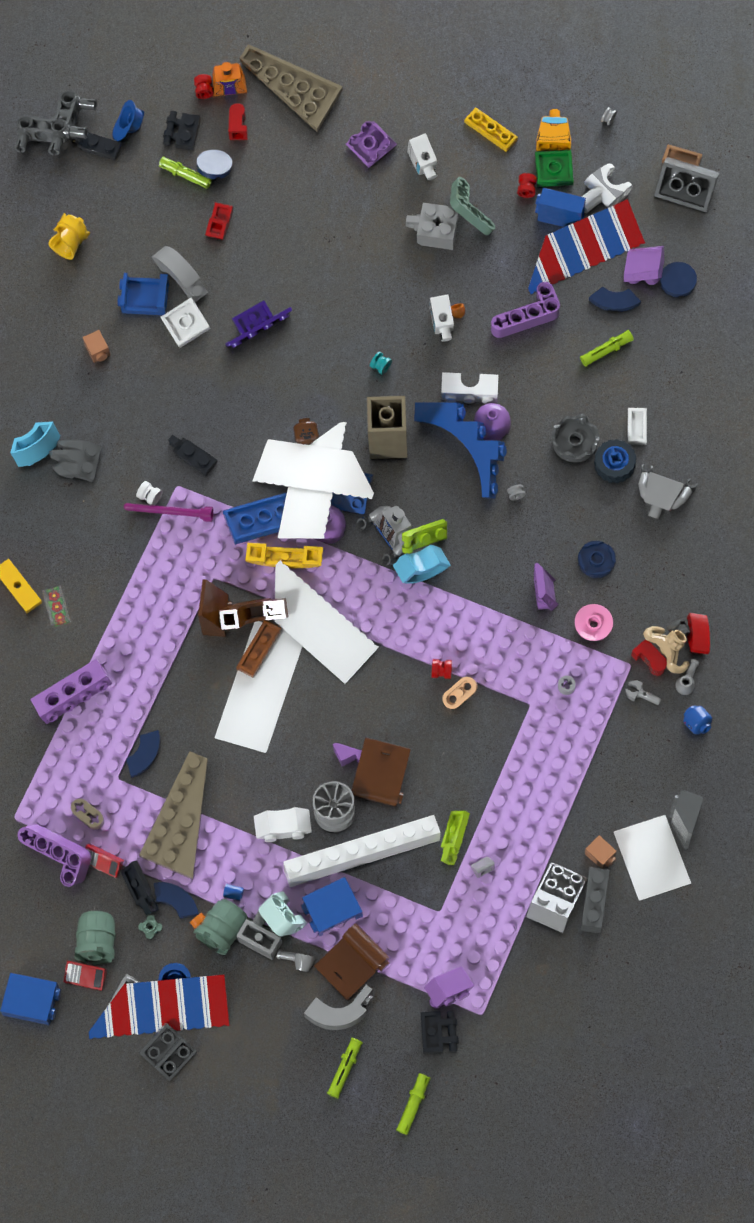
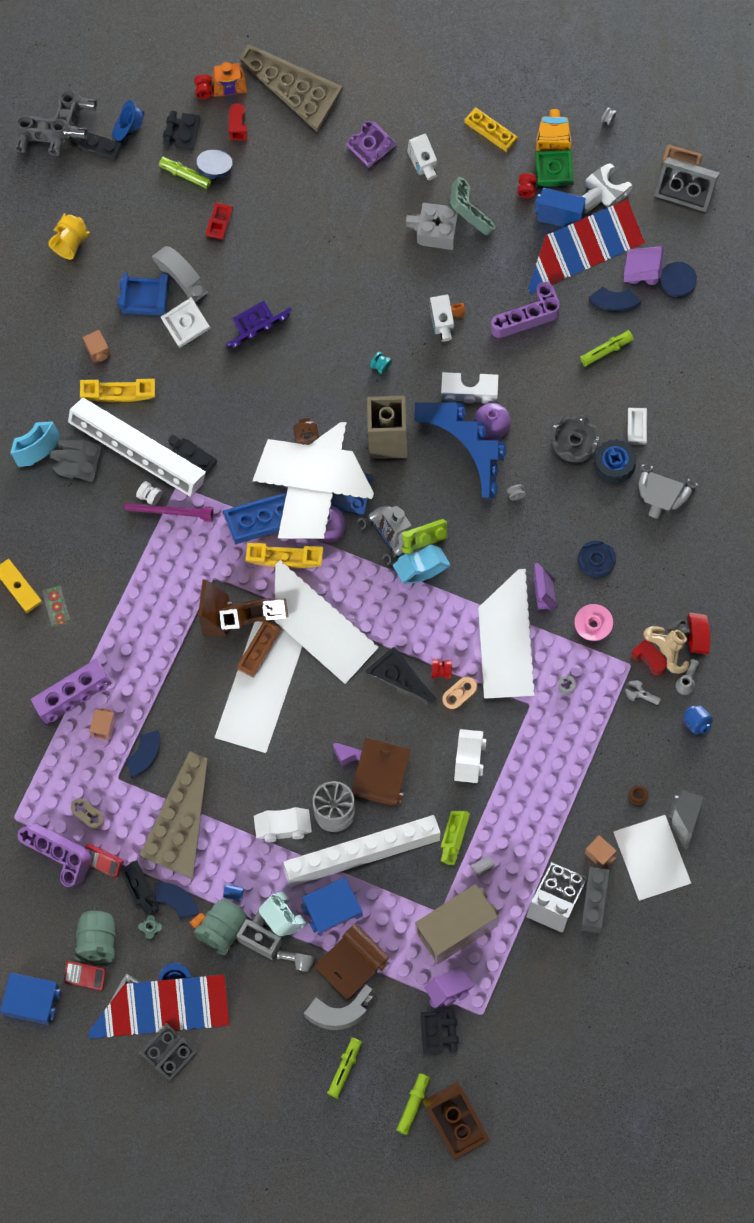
(102, 724): none -> nougat brick
(117, 391): none -> yellow slope
(136, 447): none -> white brick
(397, 671): none -> black wing
(455, 1120): none -> reddish brown slope
(457, 923): none -> dark tan brick
(469, 755): none -> white brick
(506, 640): none -> white sticker
(638, 795): none -> reddish brown plate

